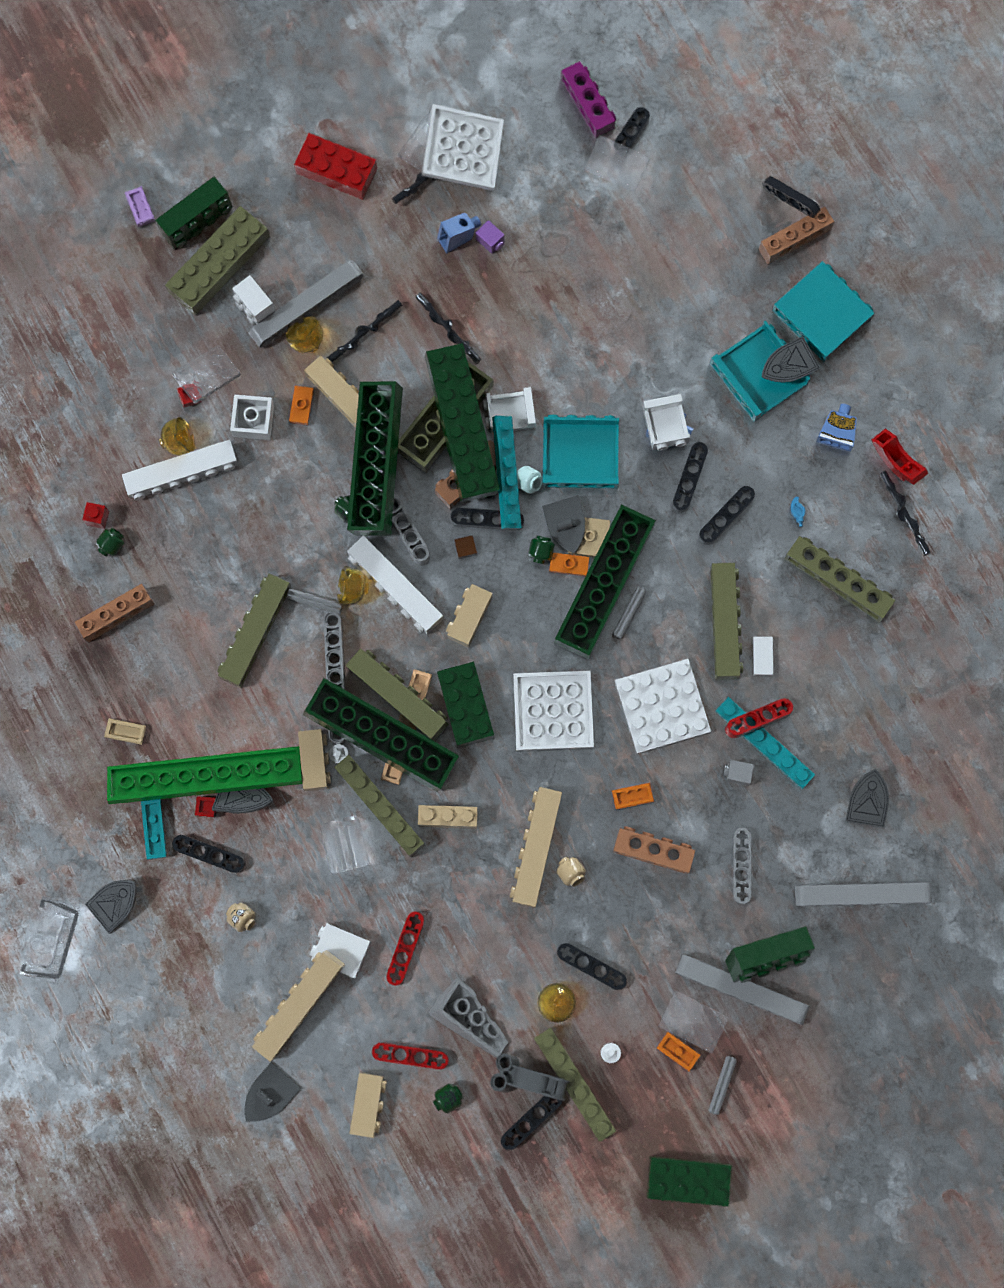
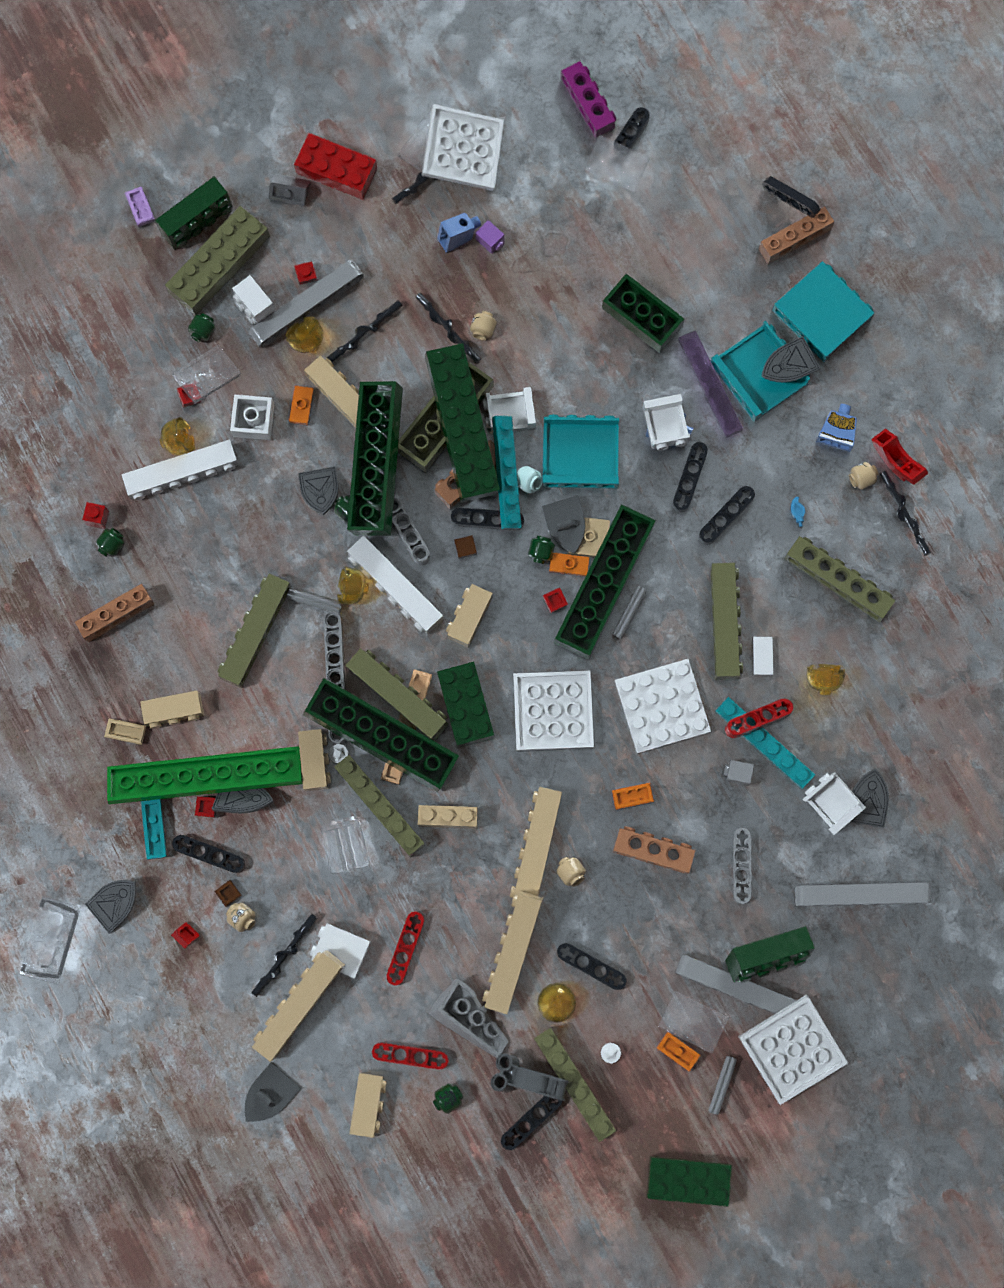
(172, 709): none -> tan brick
(185, 935): none -> red plate
(201, 327): none -> dark green head
(228, 893): none -> reddish brown tile
(280, 956): none -> black piece
(288, 189): none -> flat silver panel
(305, 273): none -> red plate
(319, 488): none -> dark grey shield
(483, 325): none -> tan head
(513, 953): none -> tan brick
(555, 600): none -> red plate
(642, 313): none -> dark green brick
(710, 384): none -> clear purple plate
(793, 1049): none -> white plate
(825, 678): none -> clear yellow cylinder
(834, 802): none -> white panel
(863, 475): none -> tan head

